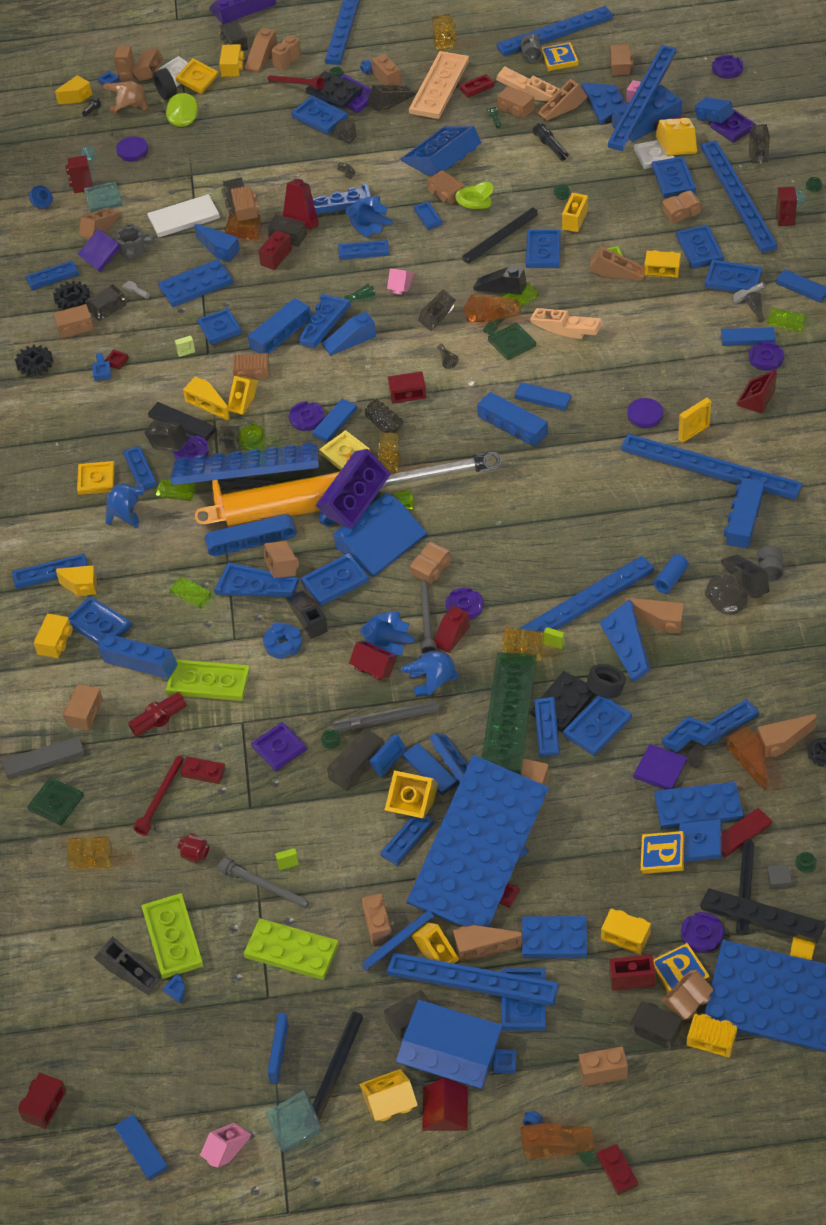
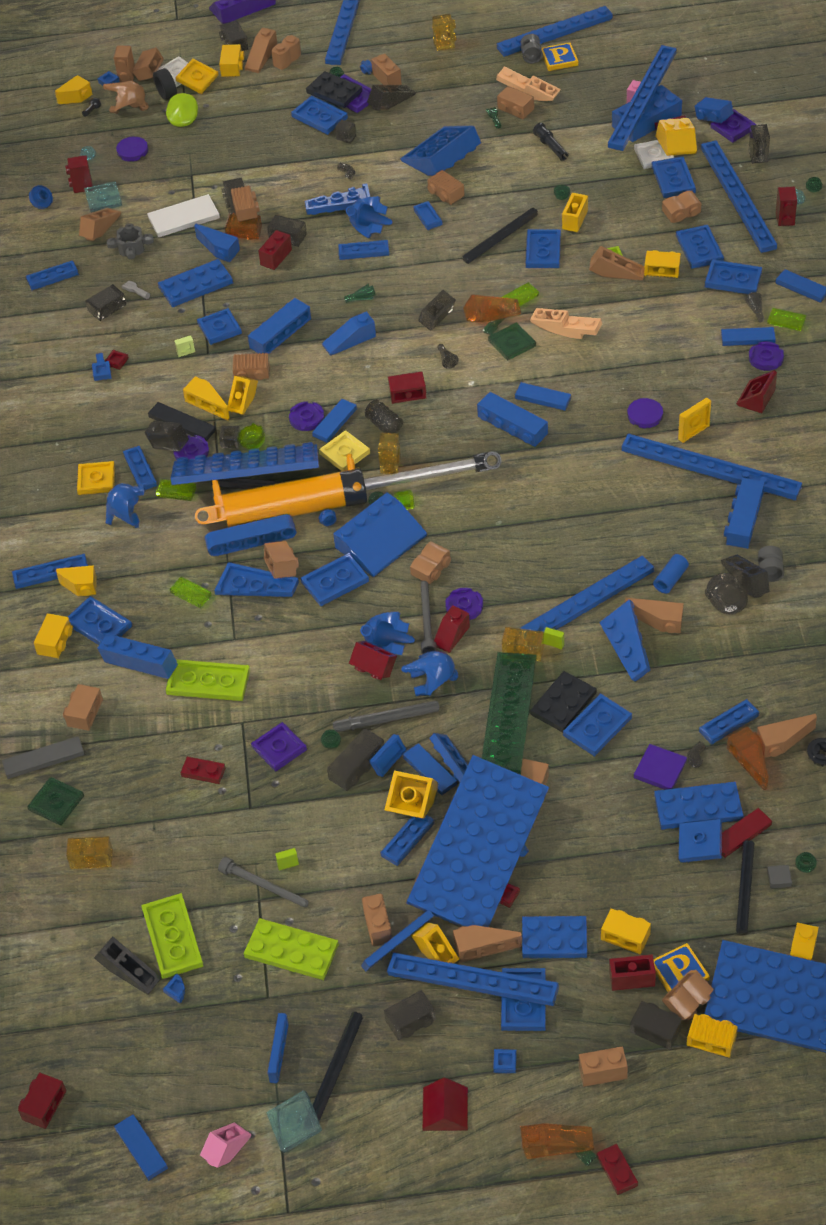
(34, 360): black gear -> none
(71, 295): black gear -> none
(73, 321): medium nougat brick -> none
(99, 250): dark purple tile -> none
(143, 824): dark red piece -> none
(157, 714): dark red piece -> none
(193, 848): dark red head -> none
(282, 631): blue plate -> none
(300, 203): dark red slope -> none
(308, 614): black slope -> none
(316, 82): dark red piece -> none
(322, 321): blue wing -> none
(353, 488): dark purple slope -> none
(388, 1095): yellow slope -> none
(399, 280): bright pink slope -> none
(439, 85): light nougat plate -> none
(449, 1044): blue slope -> none
(475, 196): lime piece -> none
(476, 85): dark red plate -> none
(507, 280): black slope -> none
(532, 1118): blue plate -> none
(547, 727): blue tile -> none
(566, 99): medium nougat slope -> none
(603, 99): blue wing -> none
(603, 688): black tyre -> none
(621, 59): medium nougat brick -> none
(662, 852): tile -> none
(689, 730): blue plate -> none
(702, 932): dark purple tile -> none
(727, 66): dark purple tile -> none
(742, 294): light grey piece -> none
(763, 915): black plate -> none

